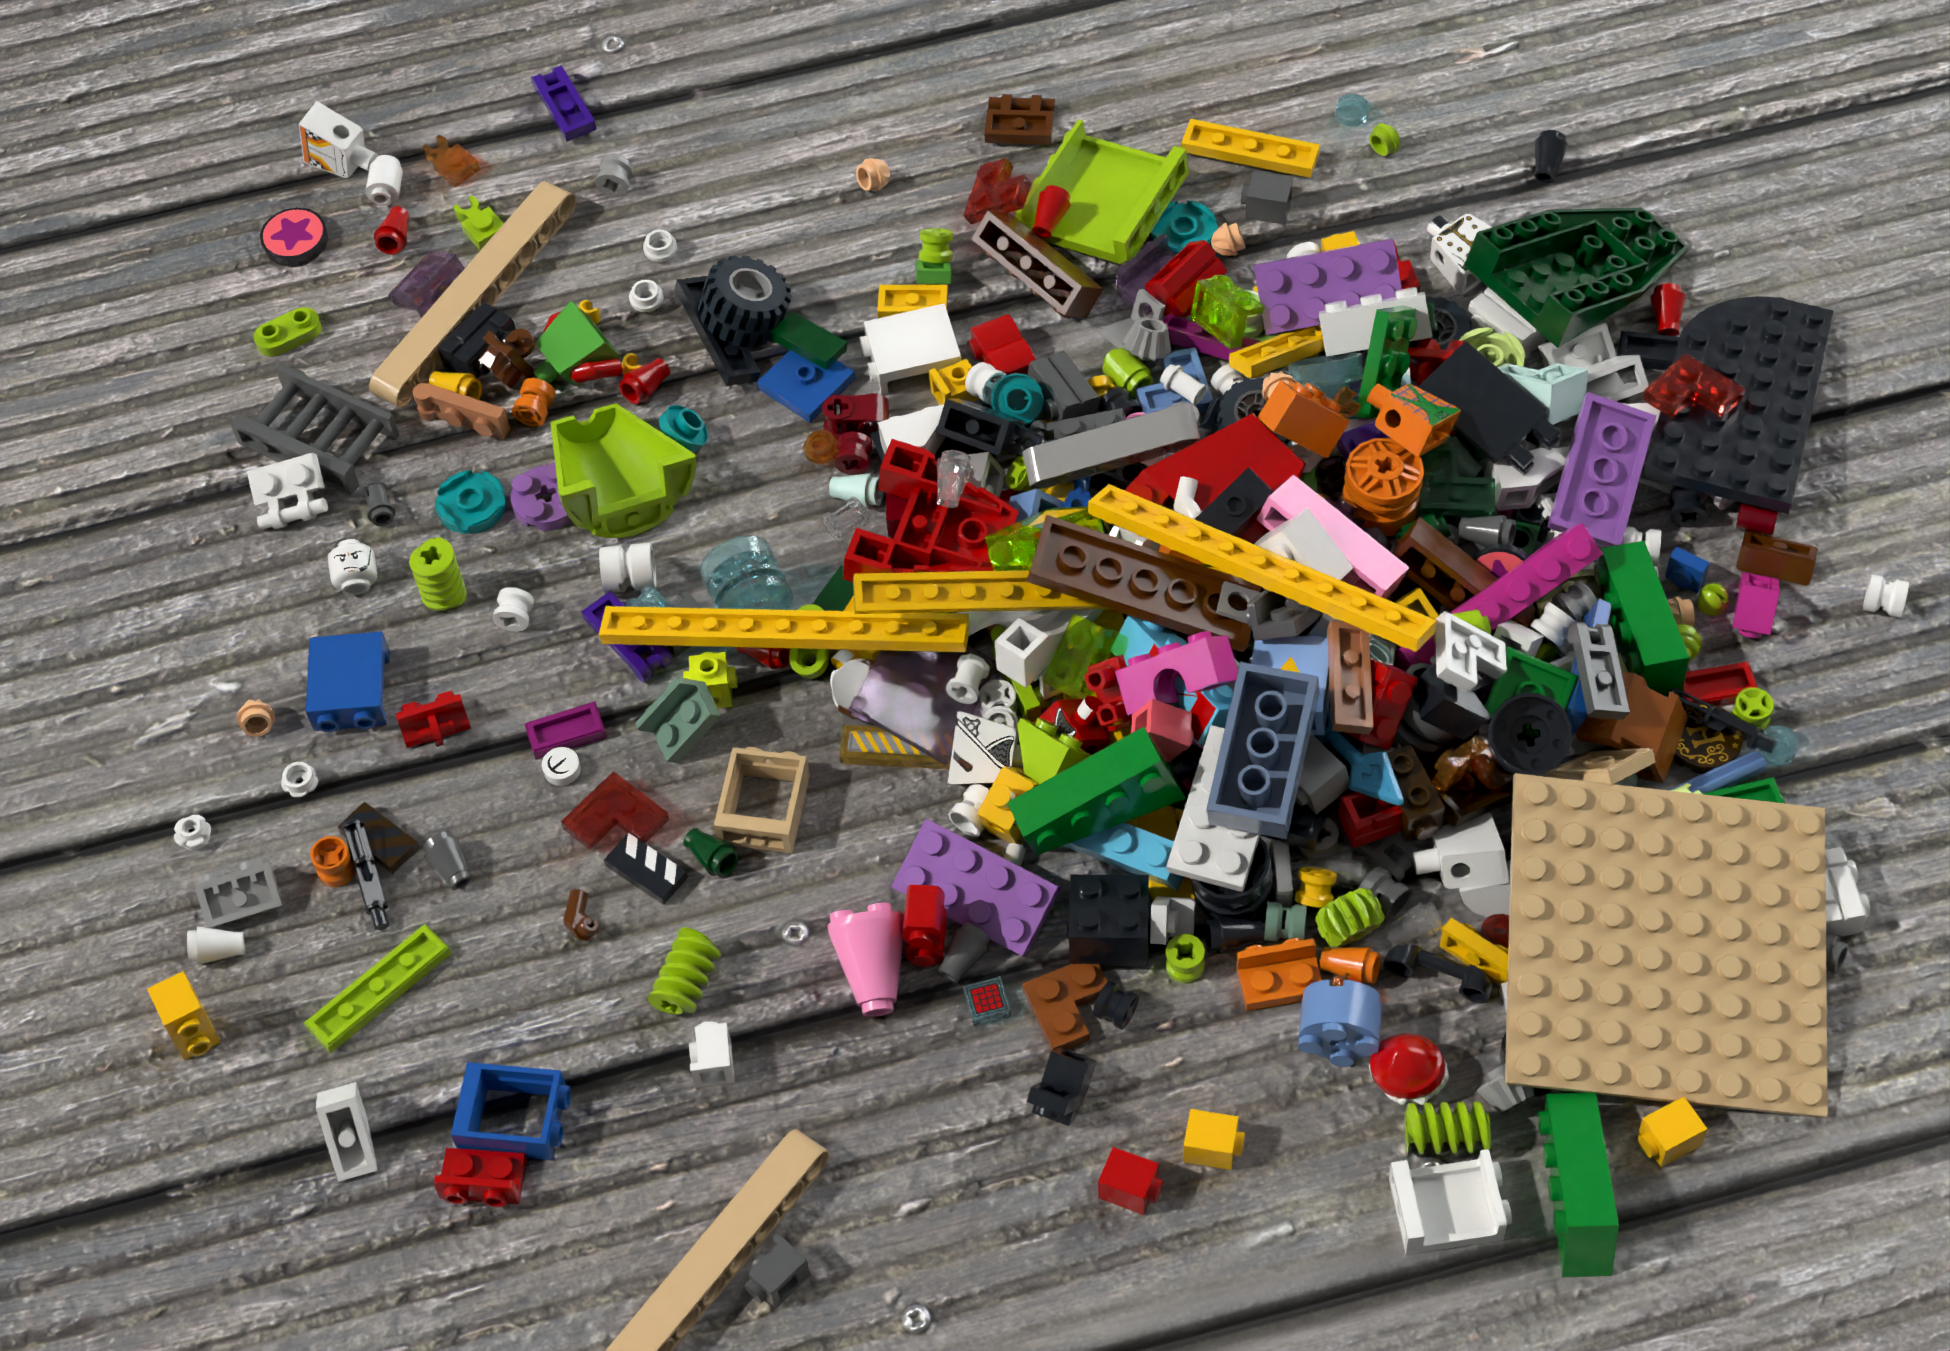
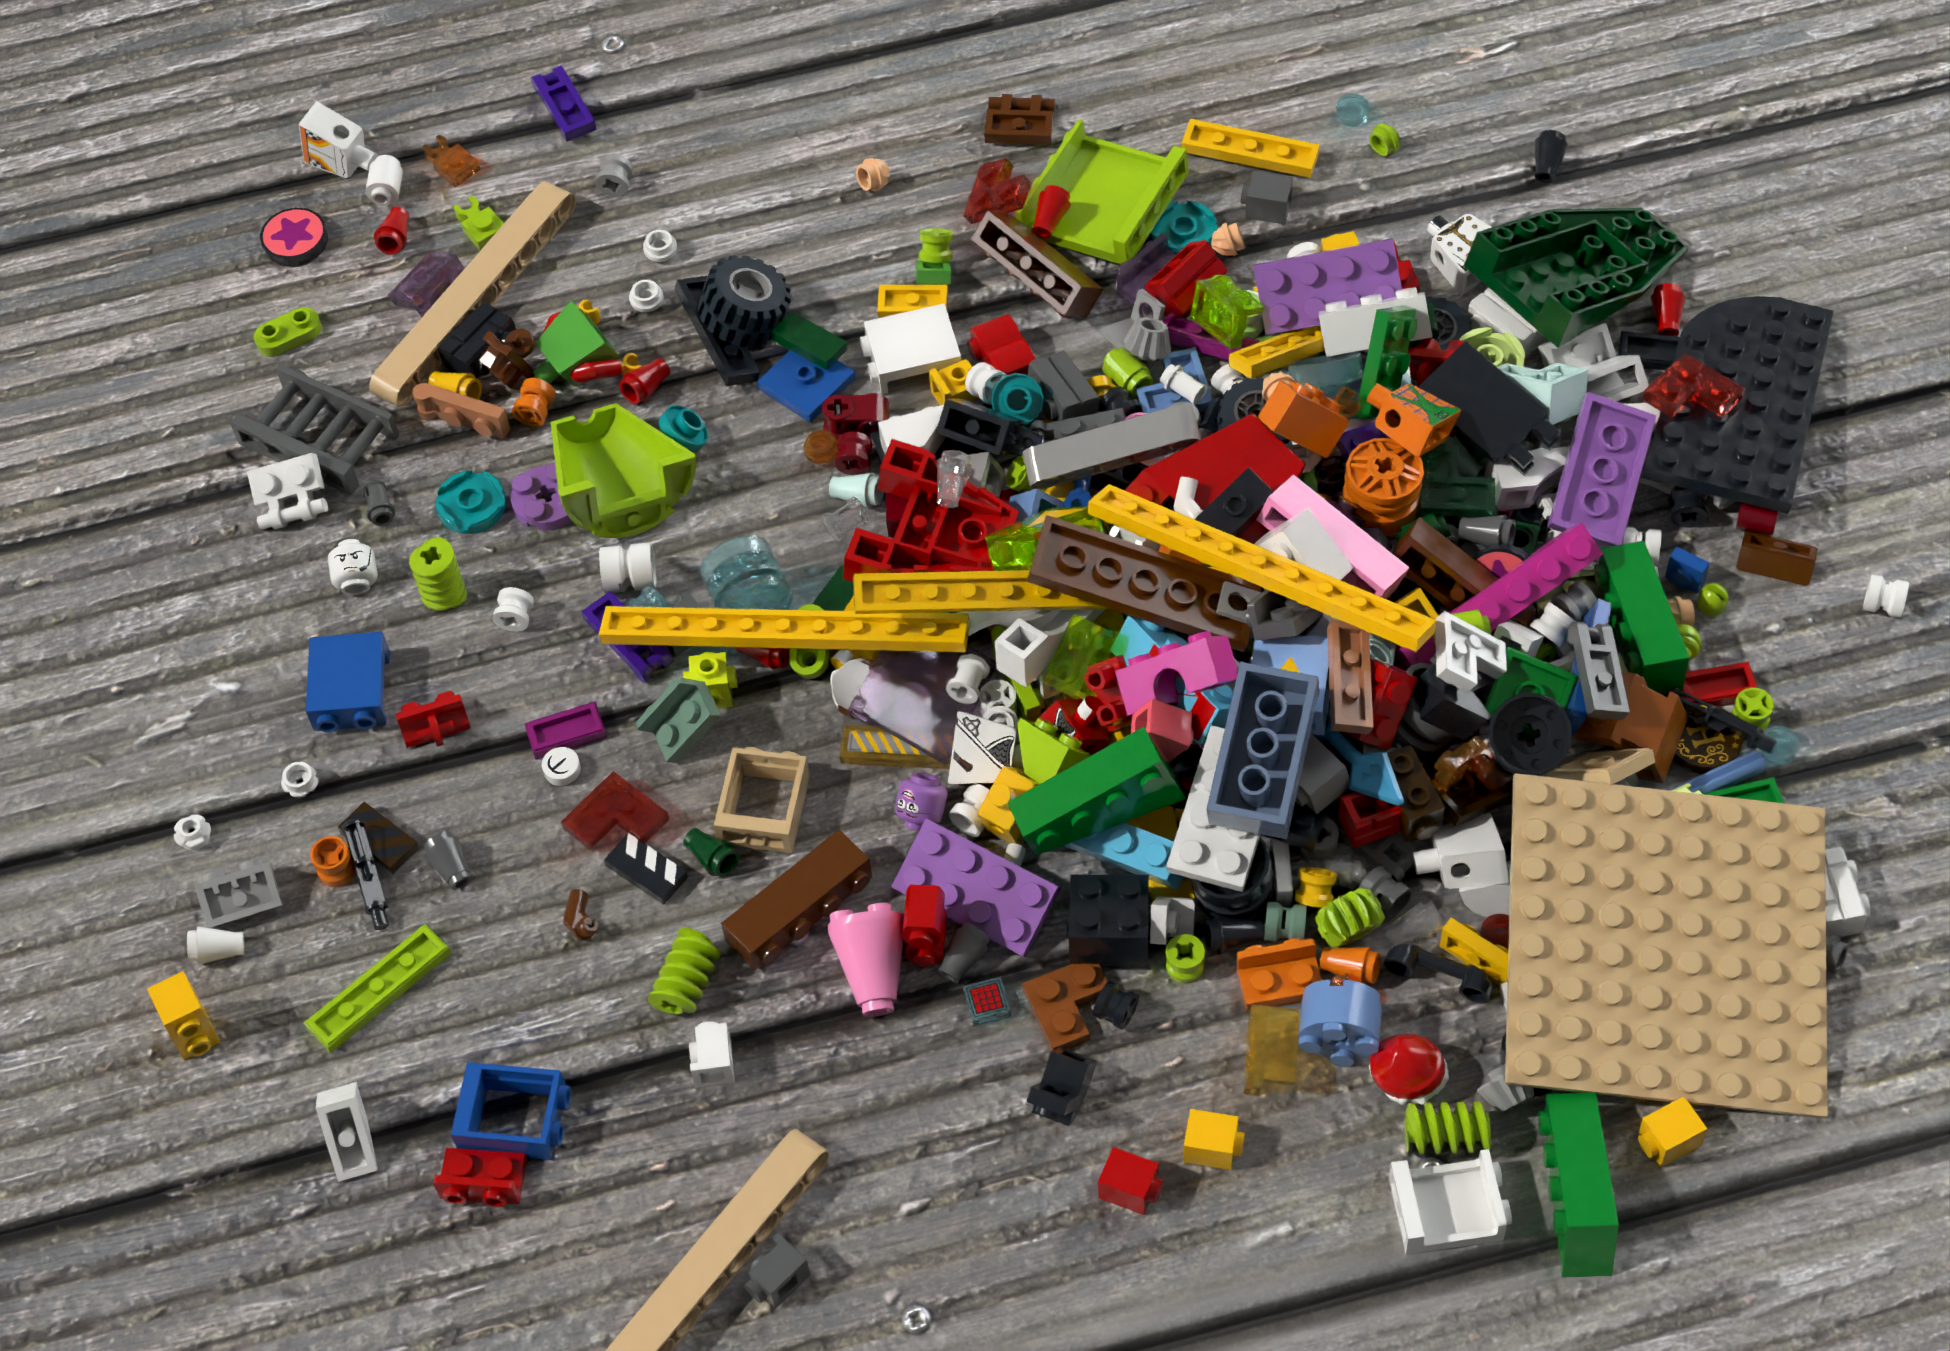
(256, 718): light nougat plate -> none
(797, 900): none -> reddish brown brick
(919, 799): none -> medium lavender head
(1270, 1047): none -> clear yellow panel
(1755, 604): dark pink slope -> none

